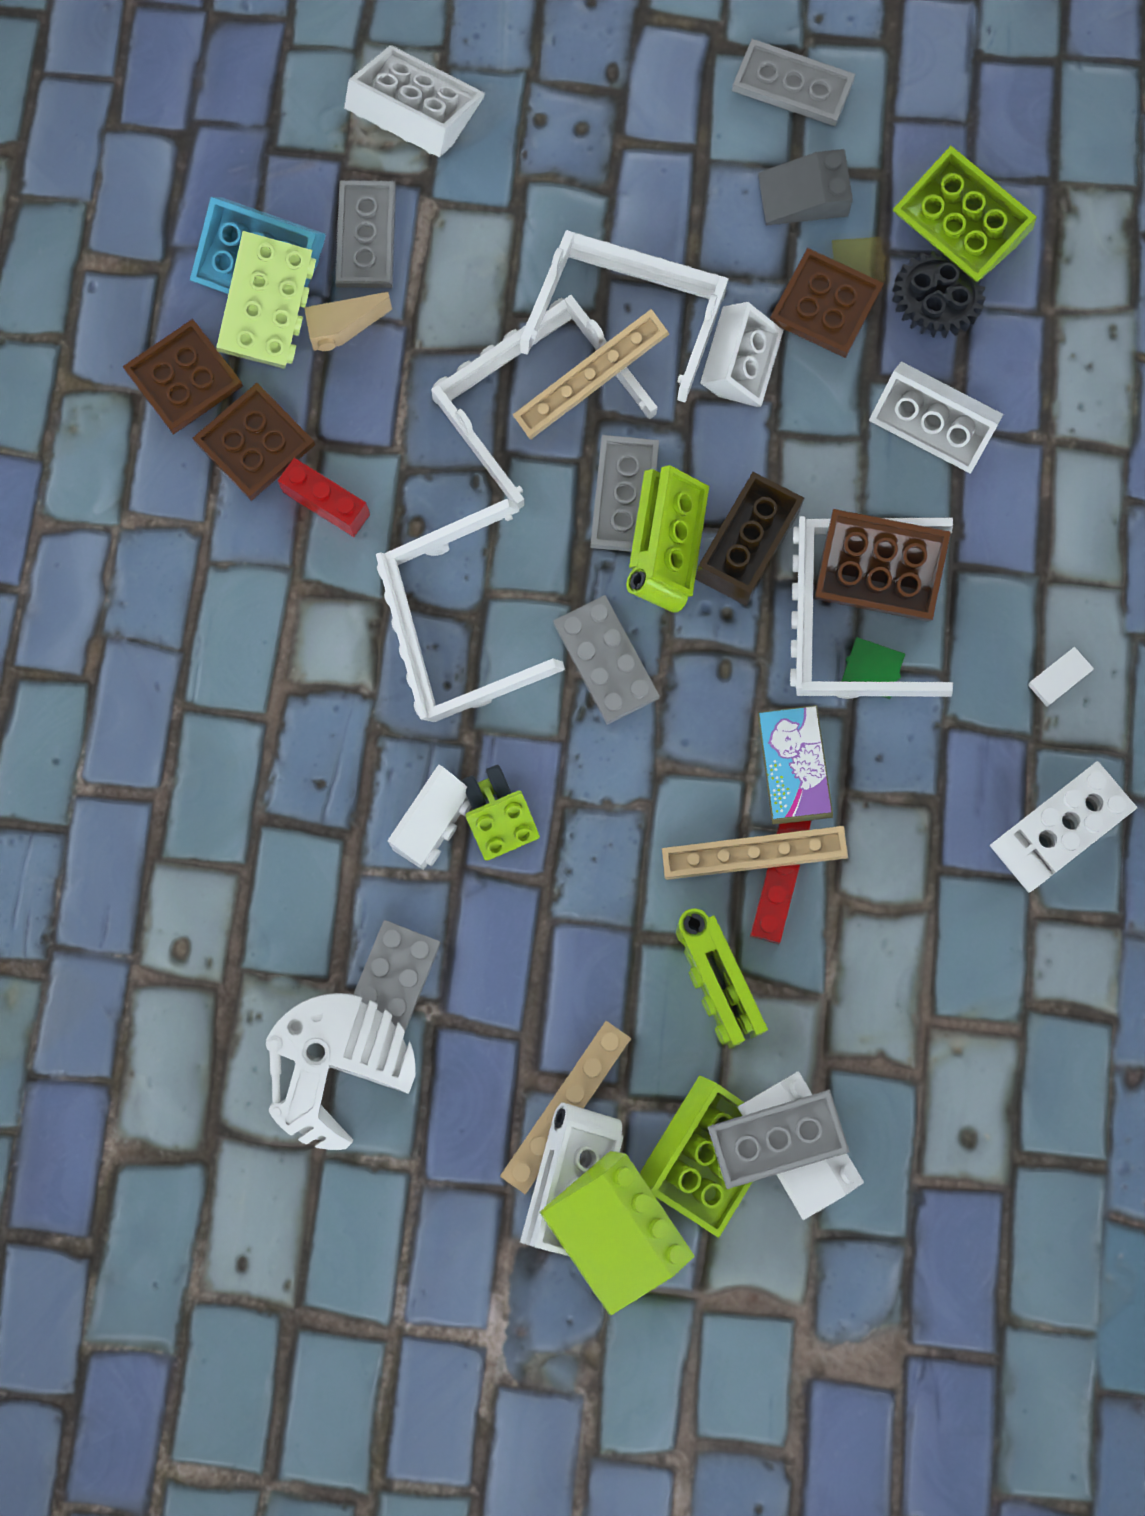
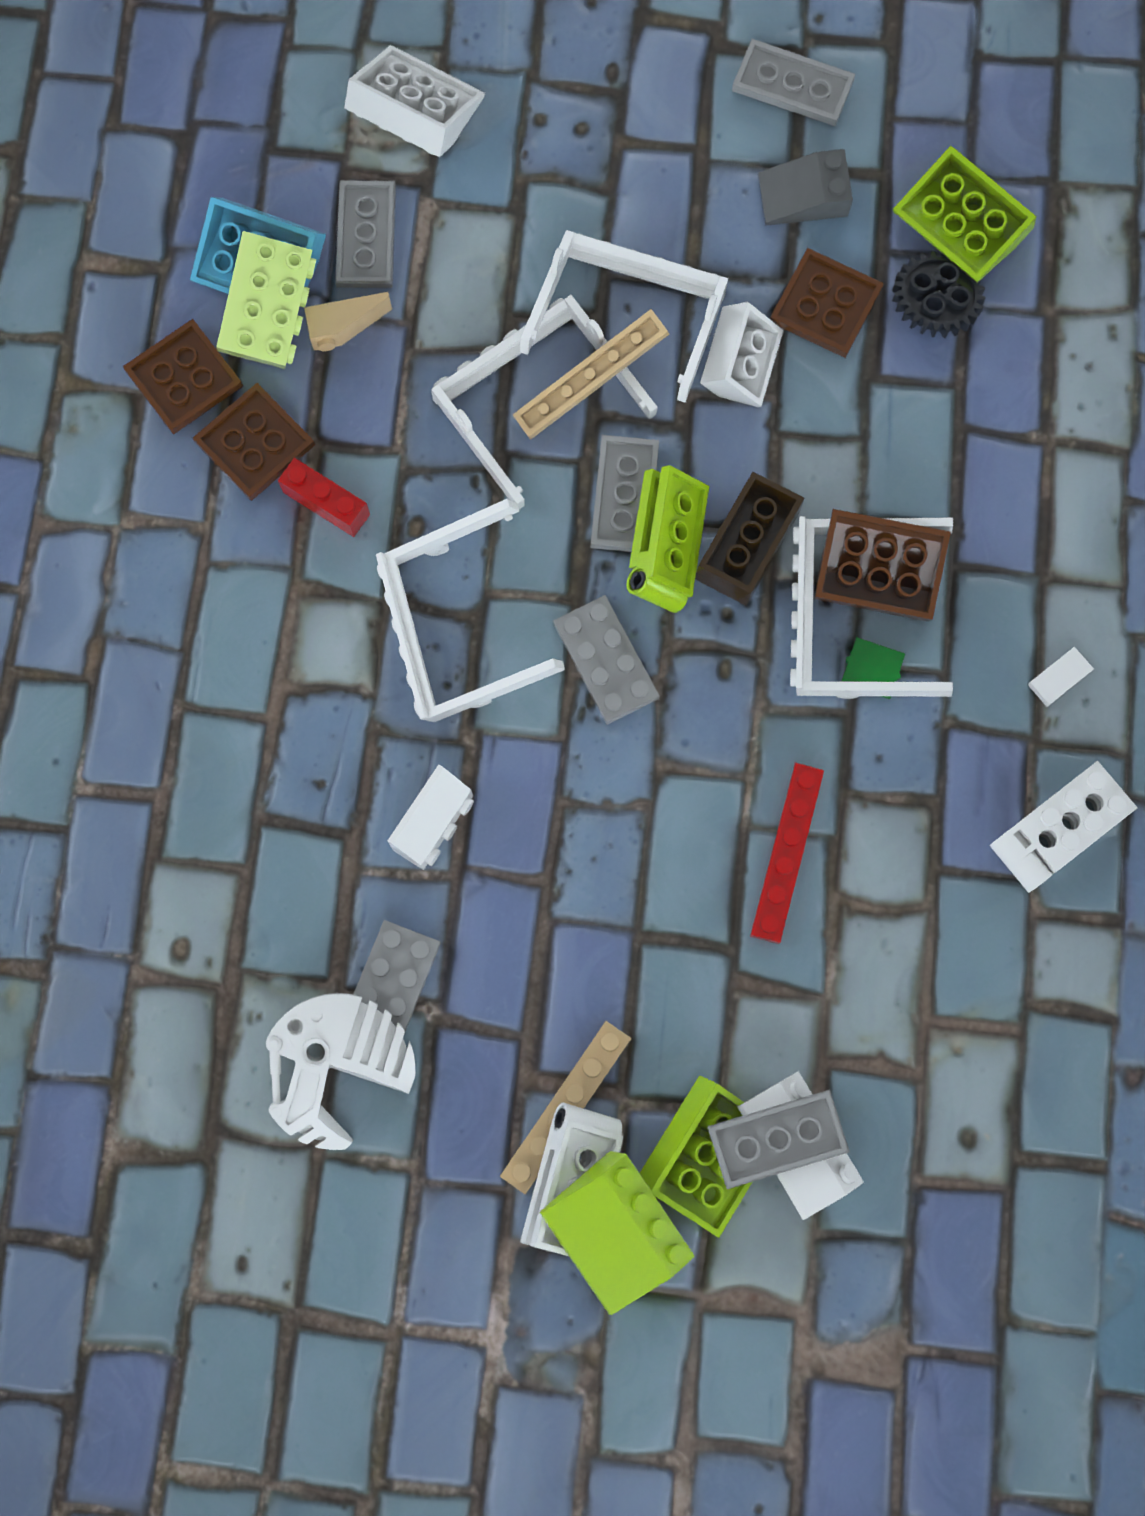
(502, 822): lime plate -> none
(709, 942): lime hinge -> none
(754, 853): tan plate -> none
(795, 765): tile -> none
(862, 255): clear yellow piece -> none
(935, 417): white slope -> none

